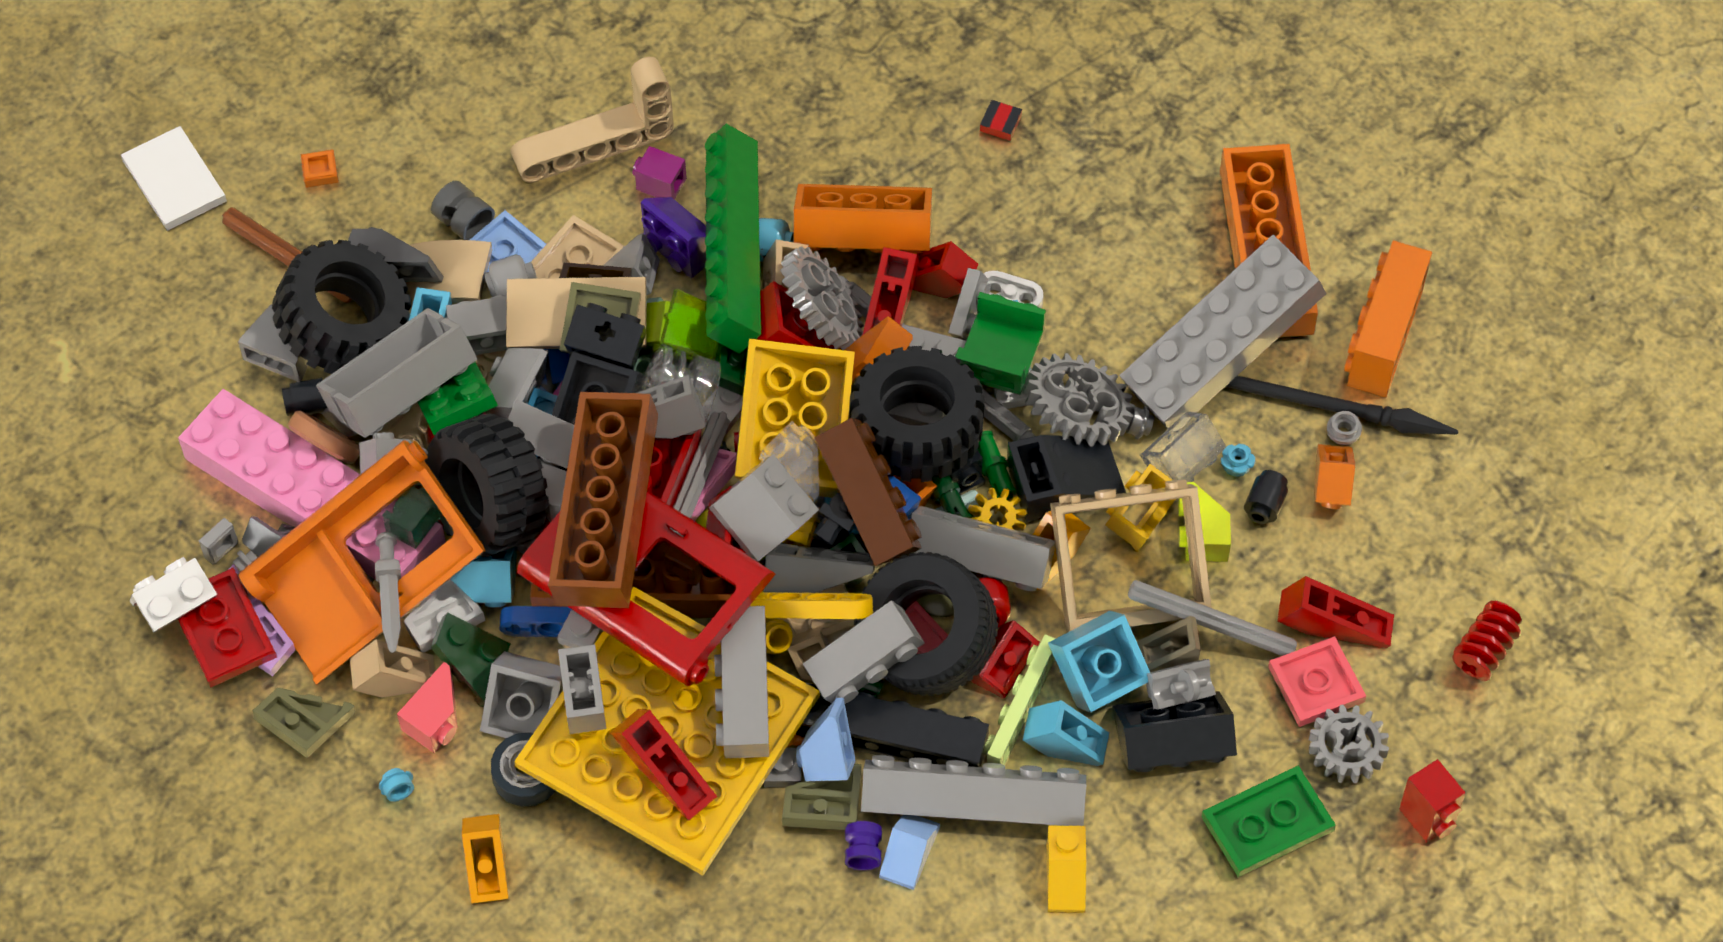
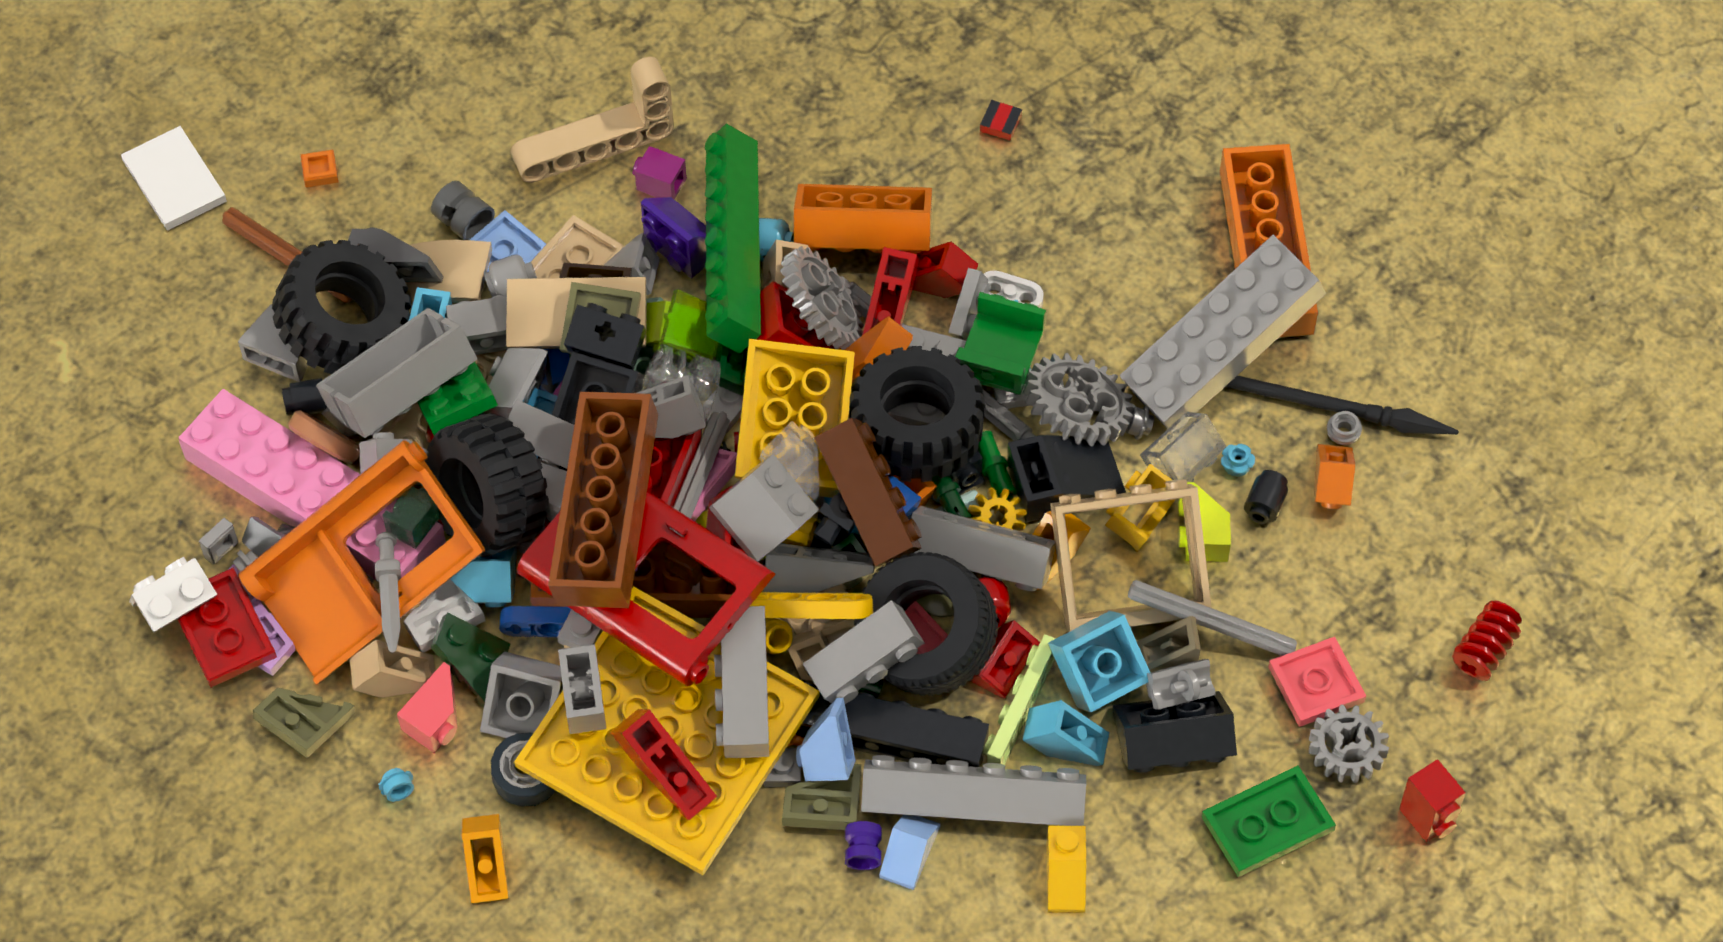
(1330, 613): red slope -> none
(1387, 318): orange brick -> none

